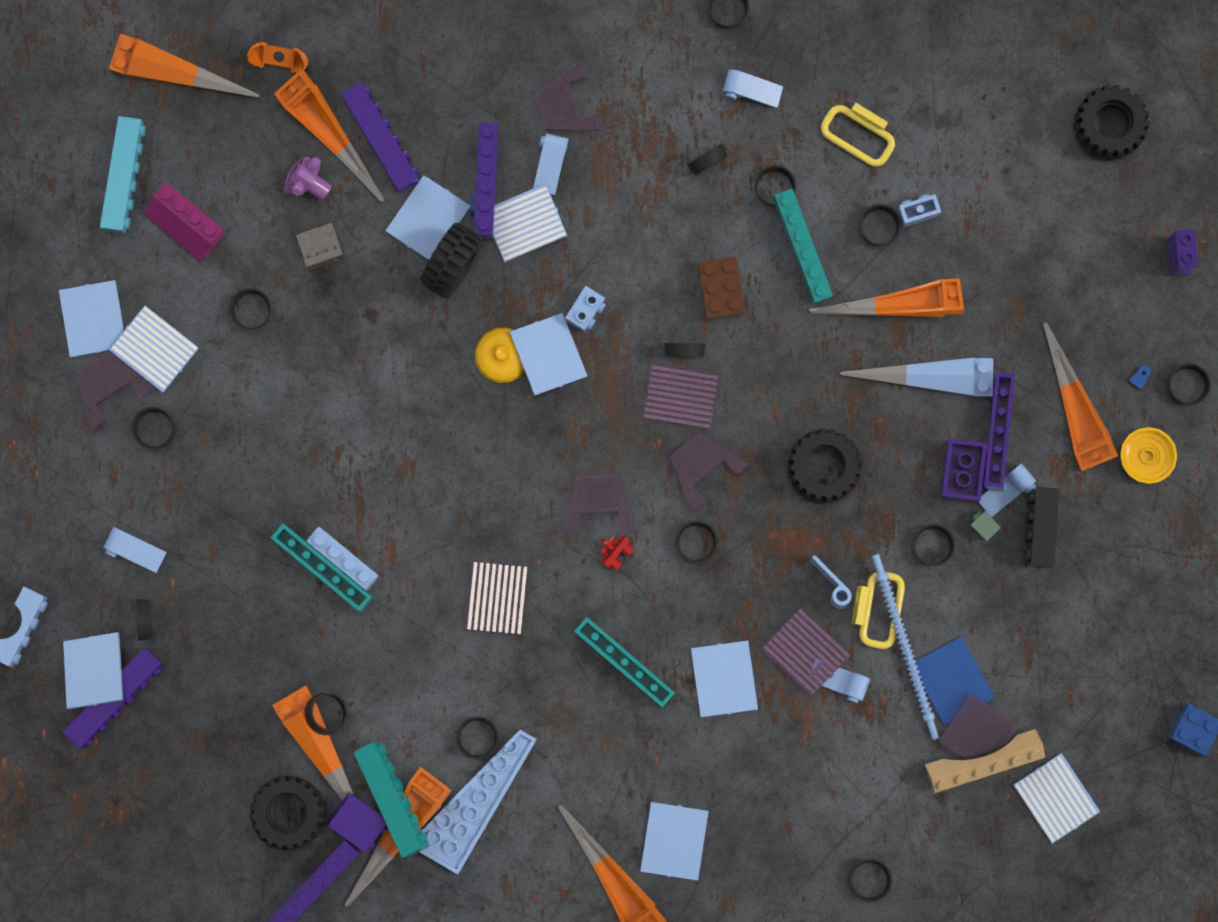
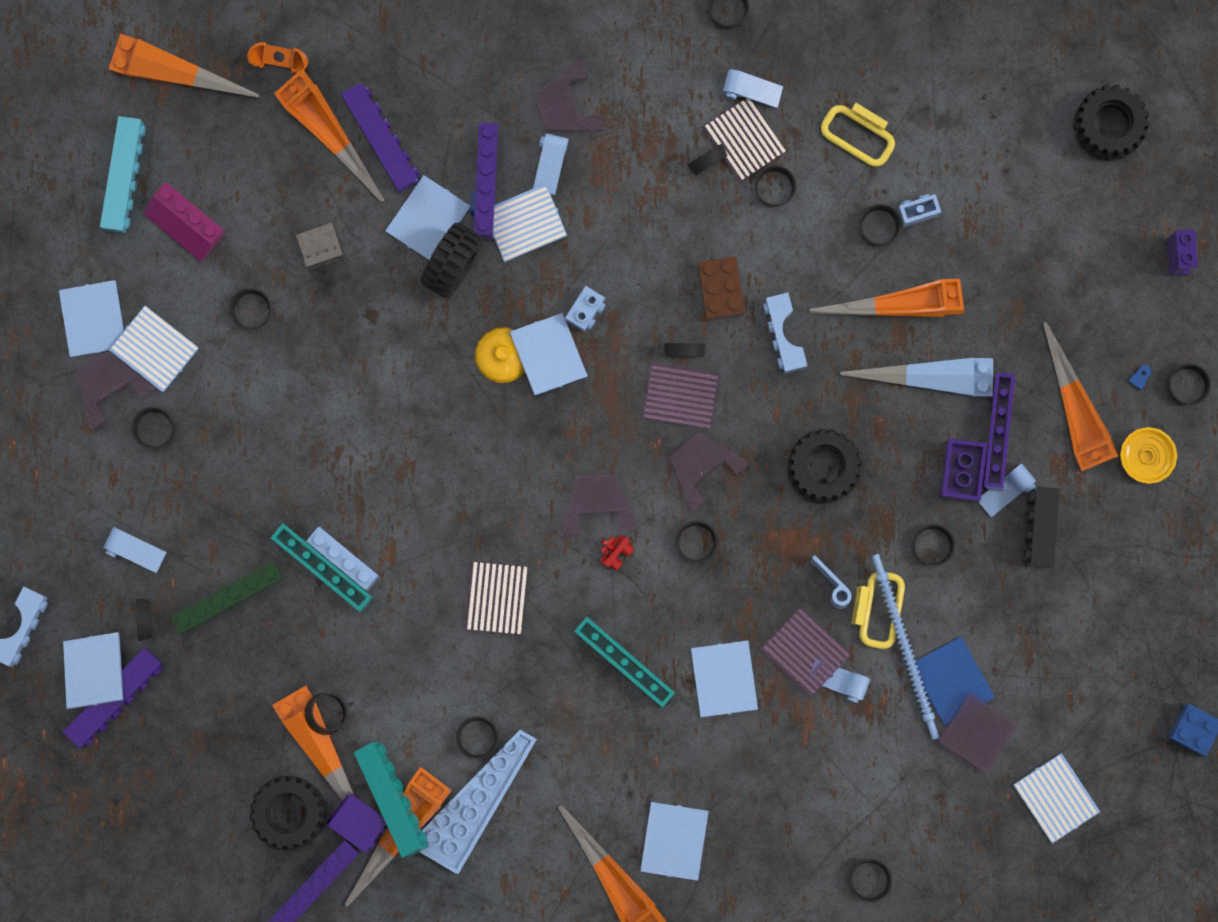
(227, 598): none -> dark green brick
(305, 178): medium lavender piece -> none
(746, 139): none -> piece
(791, 357): none -> light blue arch
(802, 246): teal brick -> none
(952, 773): tan arch -> none
(985, 525): sand green brick -> none

